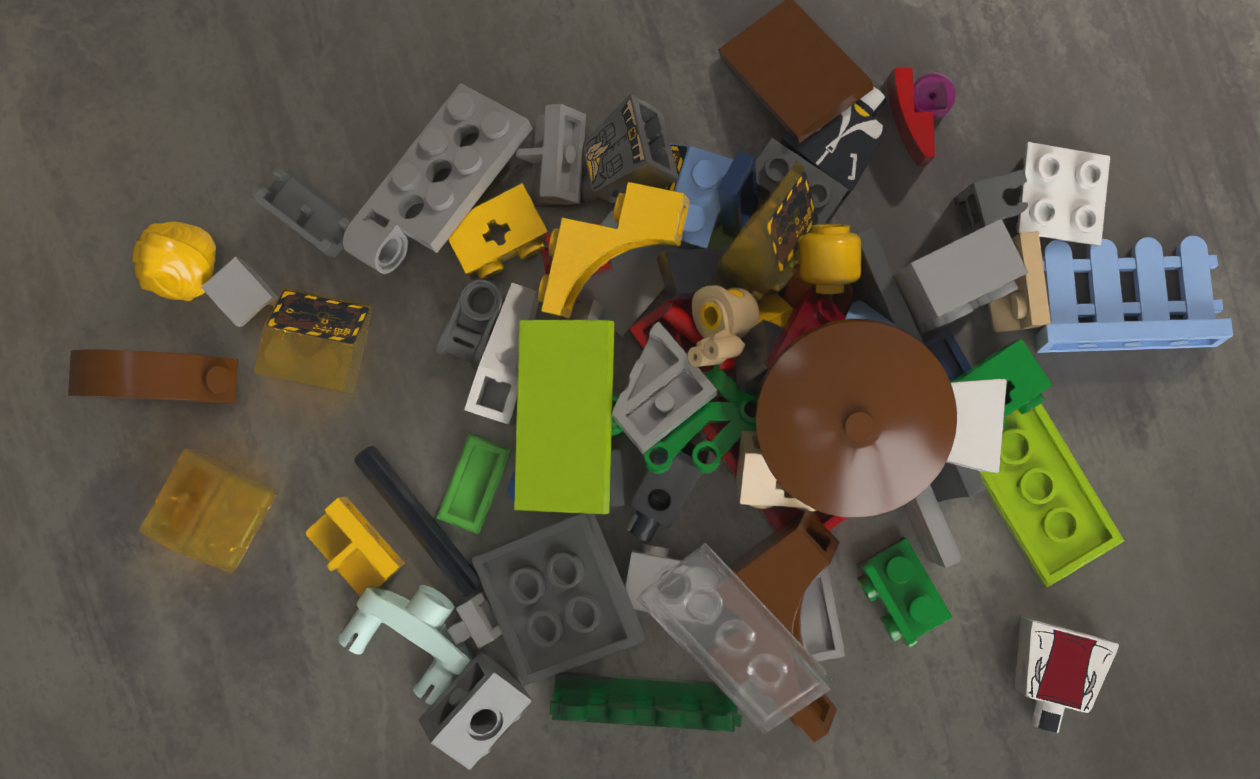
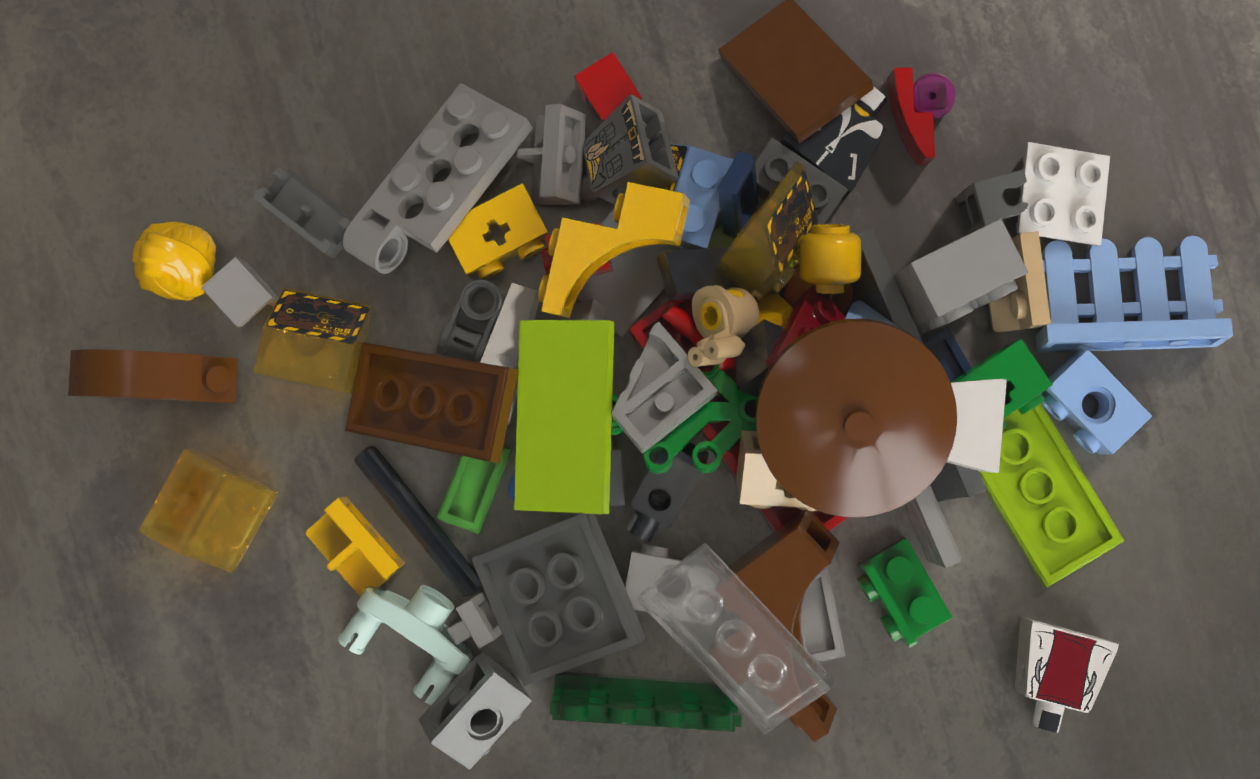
(432, 401): none -> reddish brown tile
(605, 85): none -> red panel
(1118, 410): none -> light blue brick

